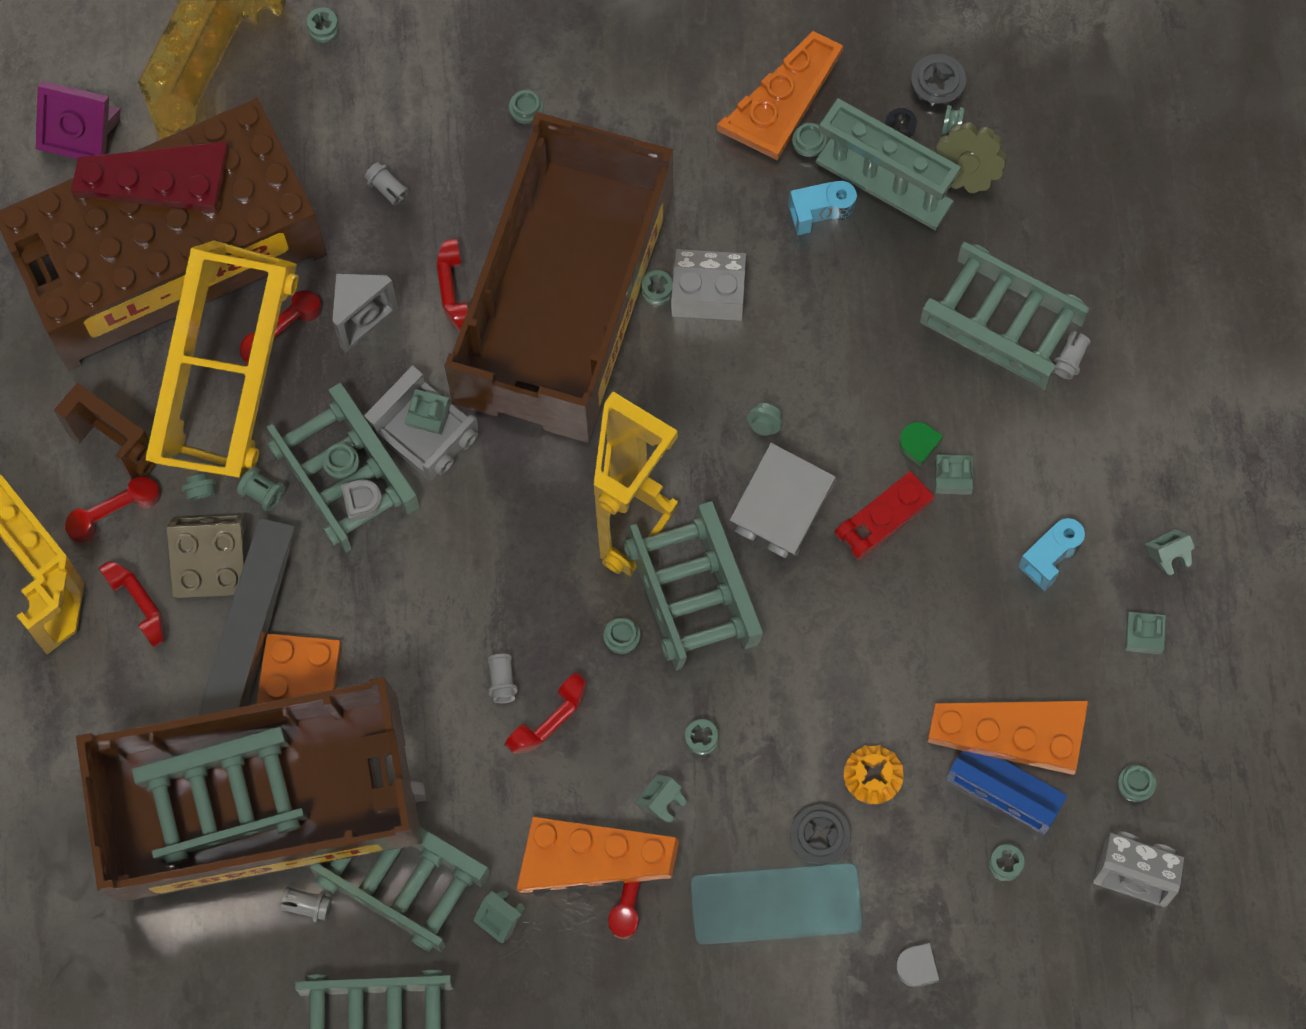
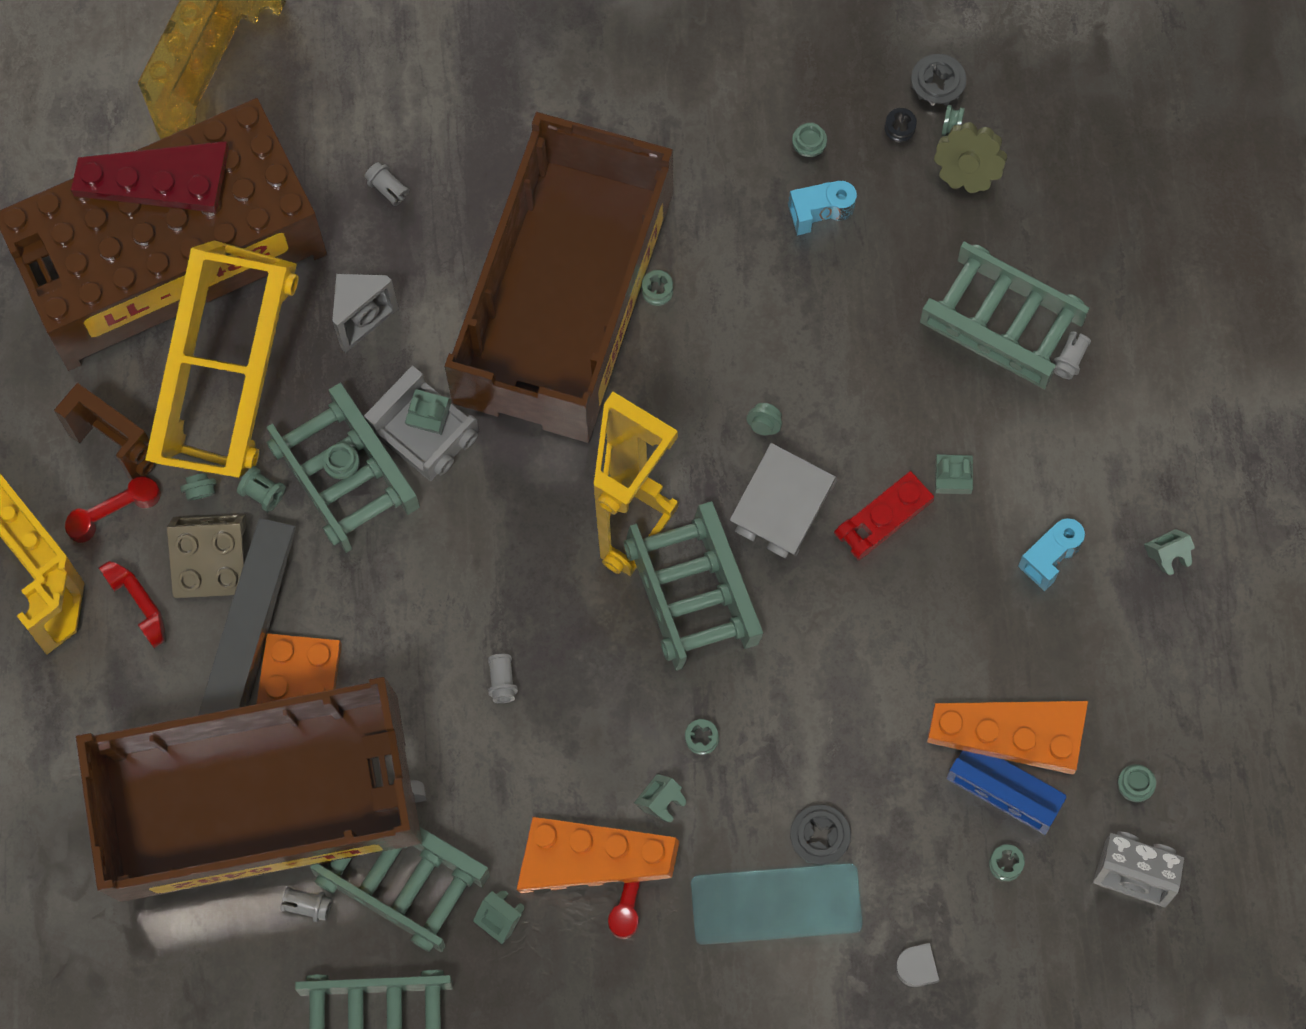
(73, 121): magenta bracket -> none
(194, 769): sand green fence -> none
(304, 306): red bar -> none
(319, 15): sand green bush -> none
(361, 499): light grey tile -> none
(447, 258): red bar -> none
(525, 105): sand green plate -> none
(525, 740): red bar -> none
(621, 635): sand green plate -> none
(708, 284): light grey slope -> none
(783, 98): orange wing -> none
(873, 791): light orange gear -> none
(887, 164): sand green fence -> none
(919, 441): green tile -> none
(1145, 633): sand green tile -> none

